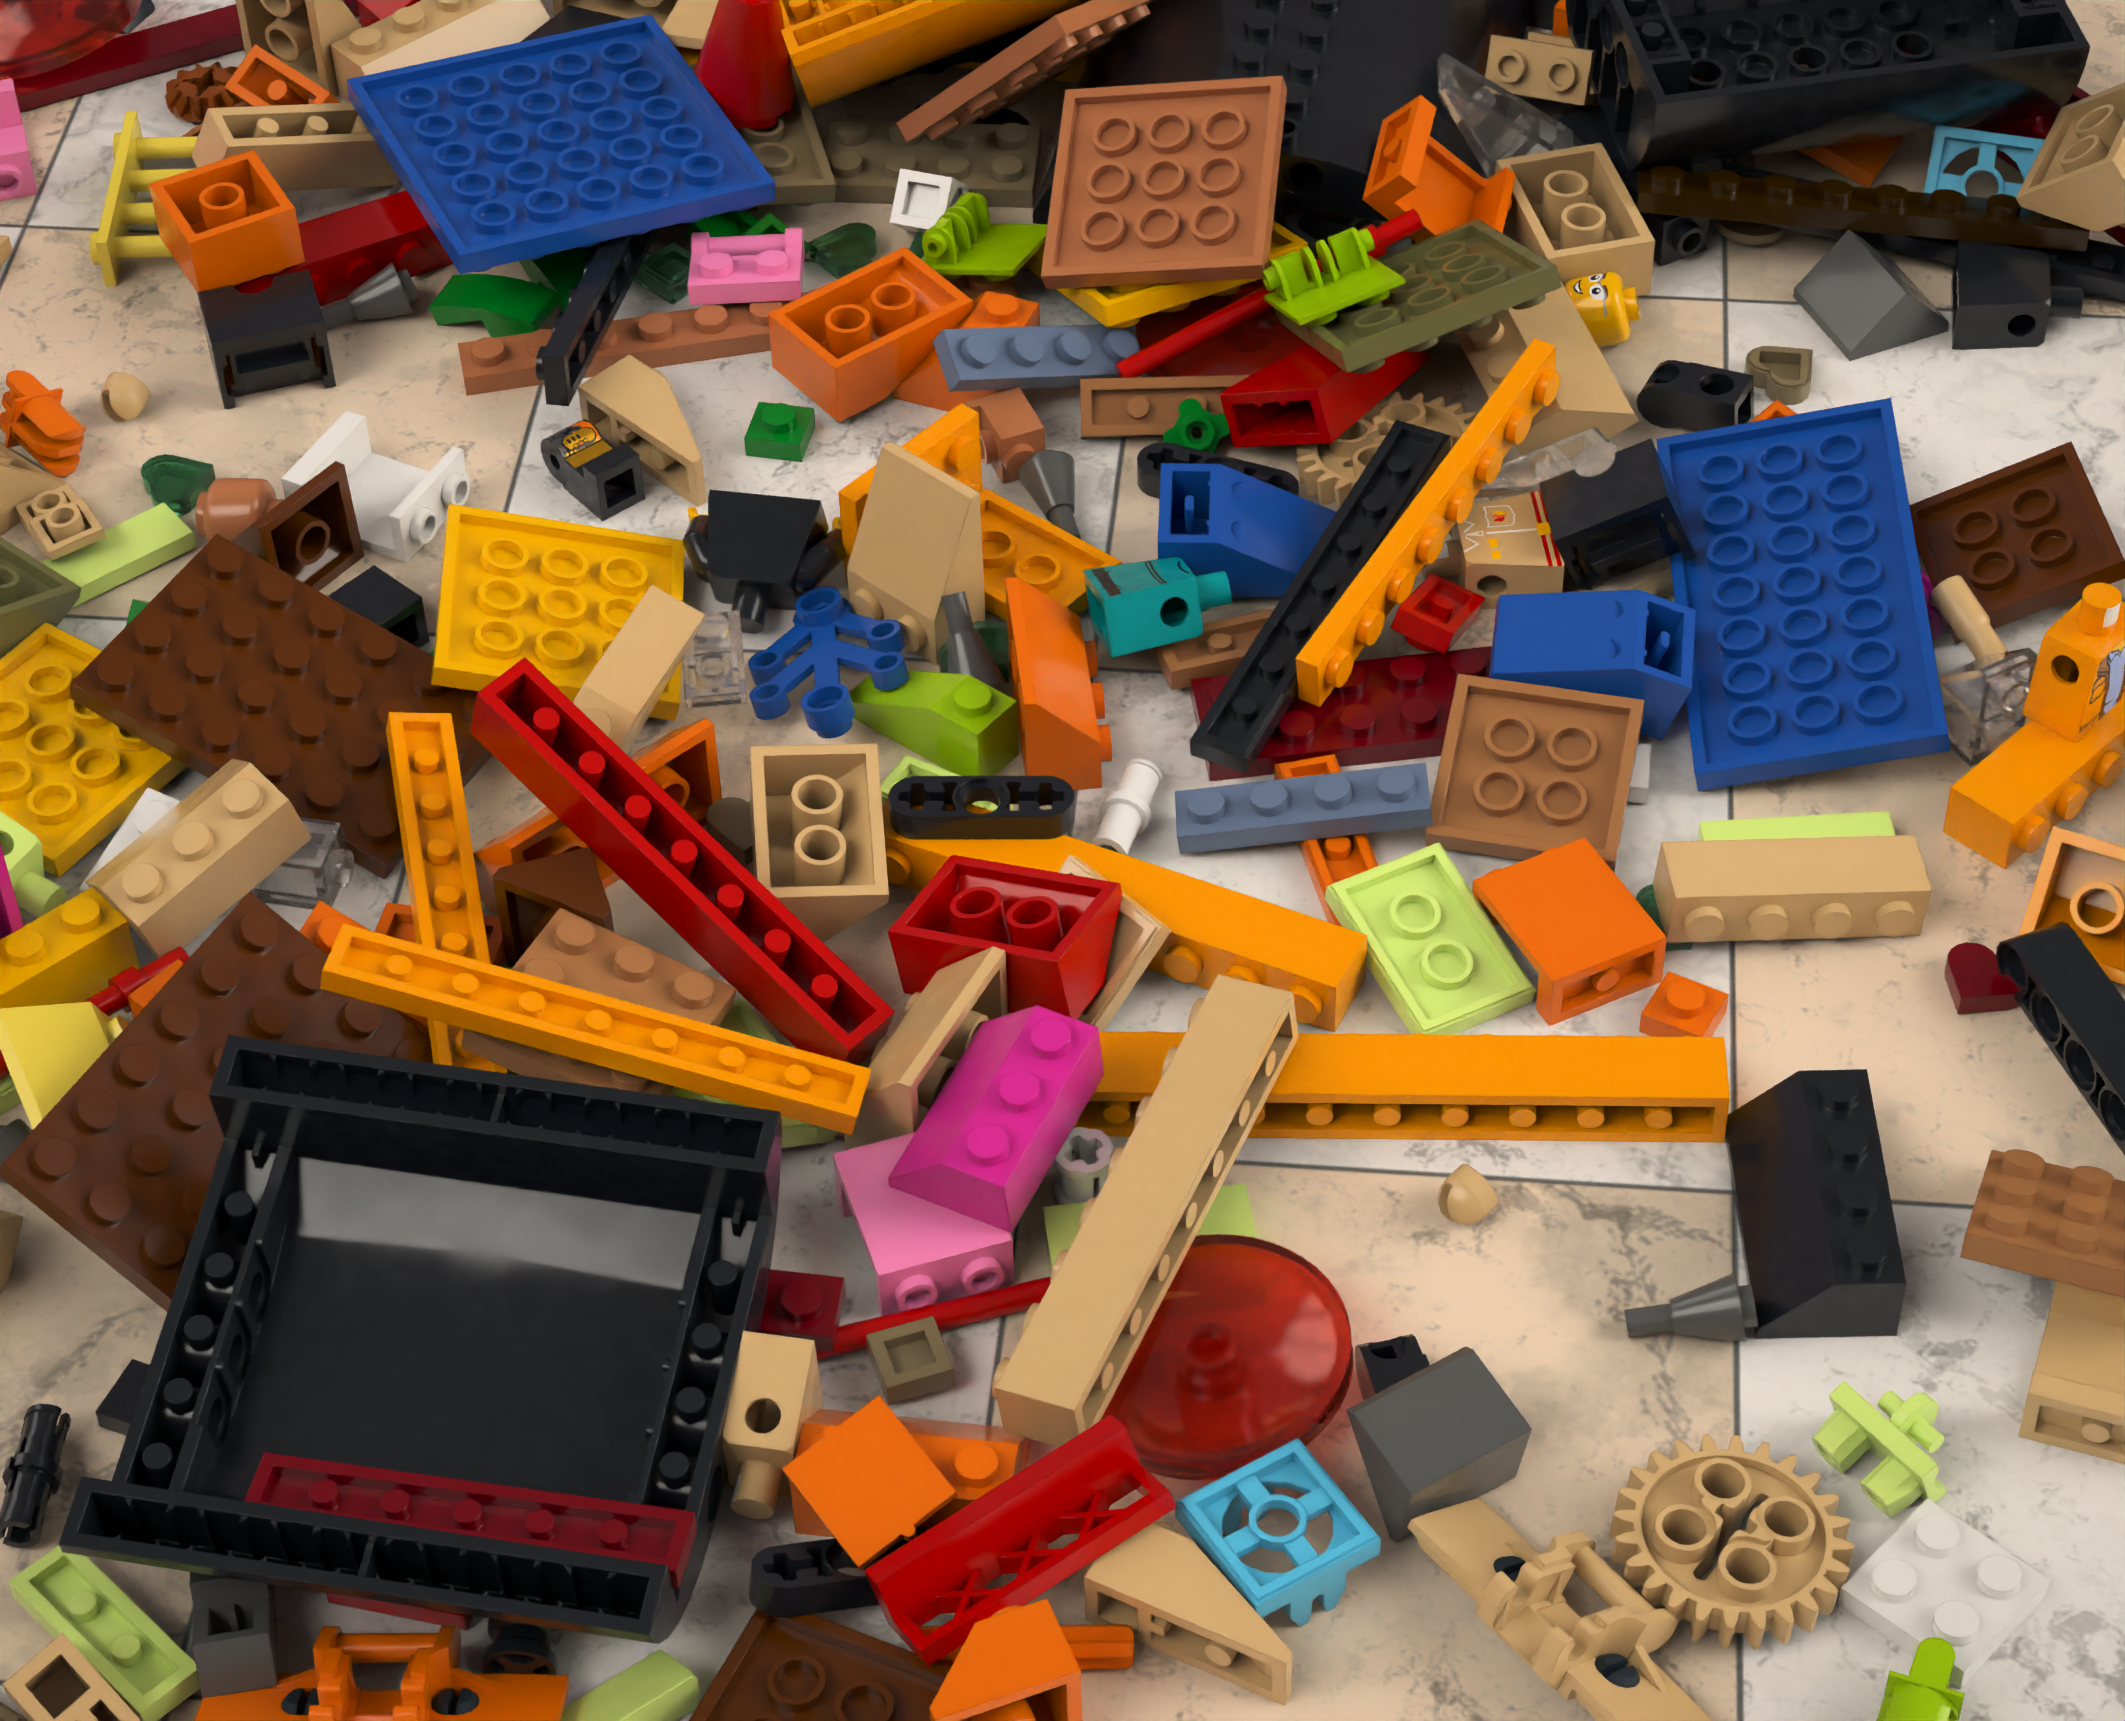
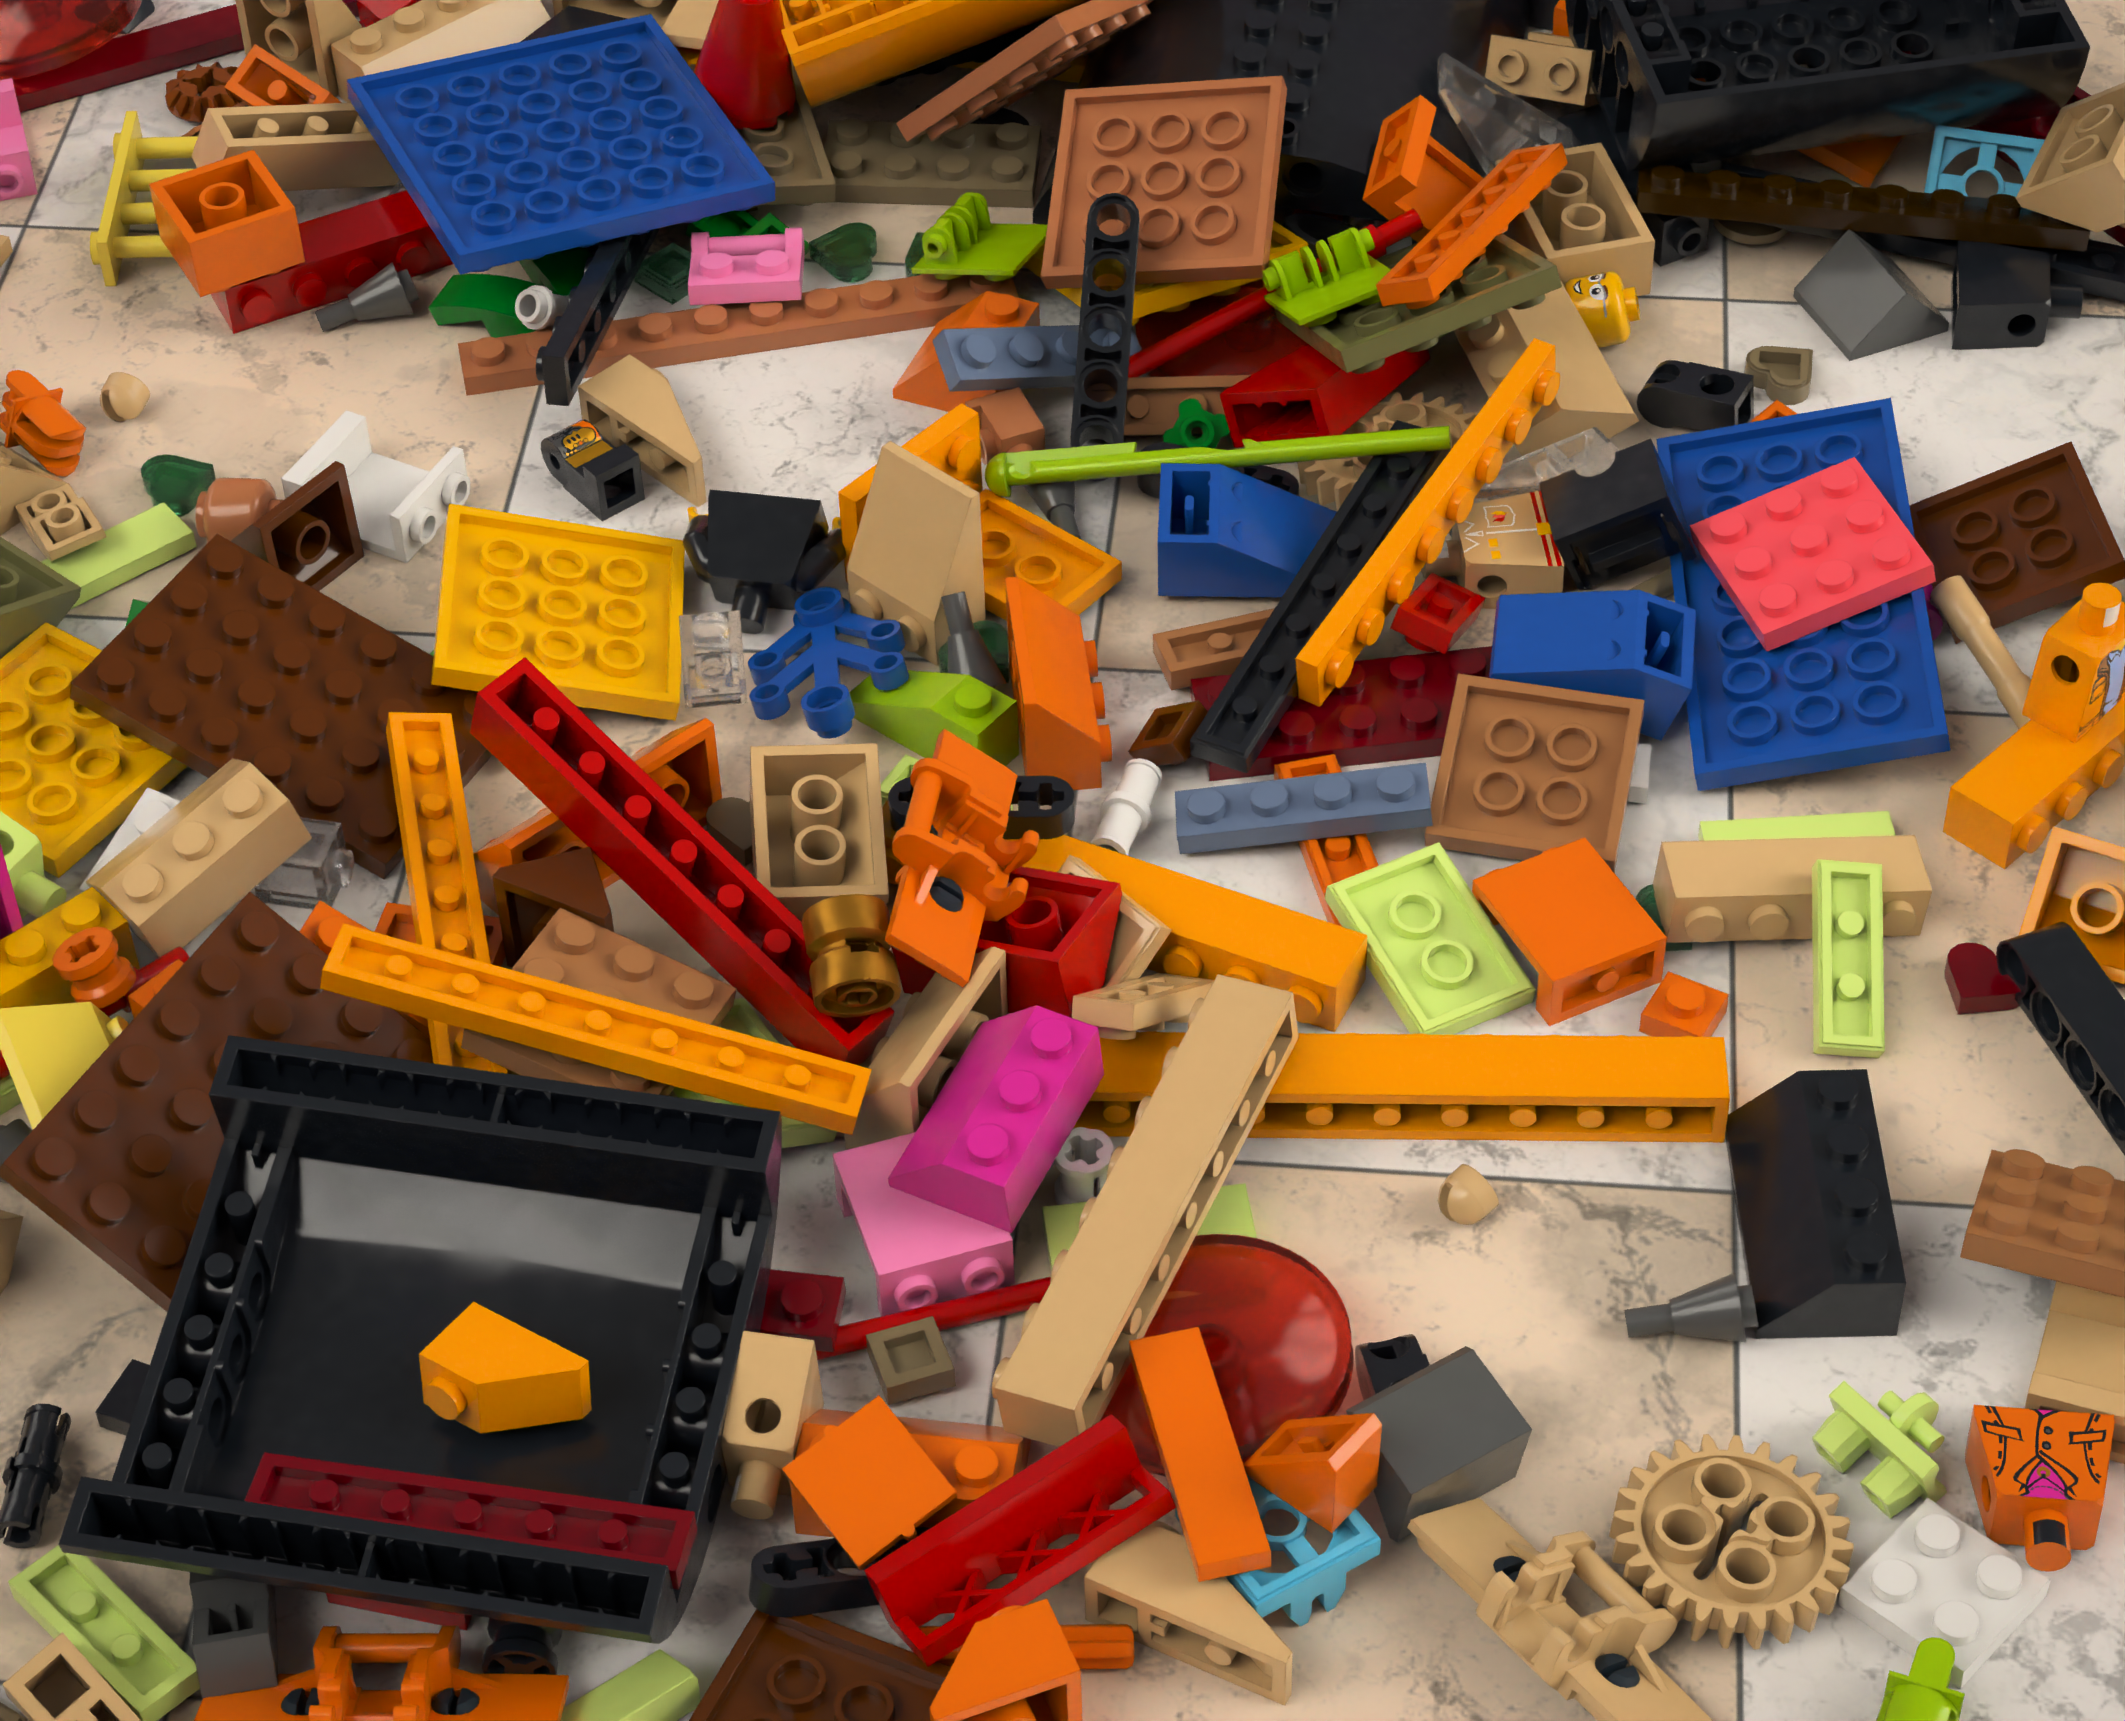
(94, 967): none -> orange wheel
(266, 336): black piece -> none
(386, 604): black brick -> none
(501, 1375): none -> light orange slope
(539, 307): none -> white pin
(638, 666): tan slope -> none
(779, 431): green plate -> none
(851, 961): none -> pearl gold wheel
(864, 332): orange slope -> none
(923, 199): white brick -> none
(961, 869): none -> orange piece
(1105, 310): none -> black beam
(1122, 460): none -> lime bar
(1139, 1004): none -> tan plate
(1151, 603): teal torso -> none
(1168, 734): none -> reddish brown plate
(1199, 1455): none -> orange tile
(1321, 1465): none -> orange slope
(1471, 226): none -> orange plate
(1812, 554): none -> coral plate
(1848, 959): none -> yellowish green tile
(1986, 702): clear slope -> none
(2039, 1478): none -> orange torso

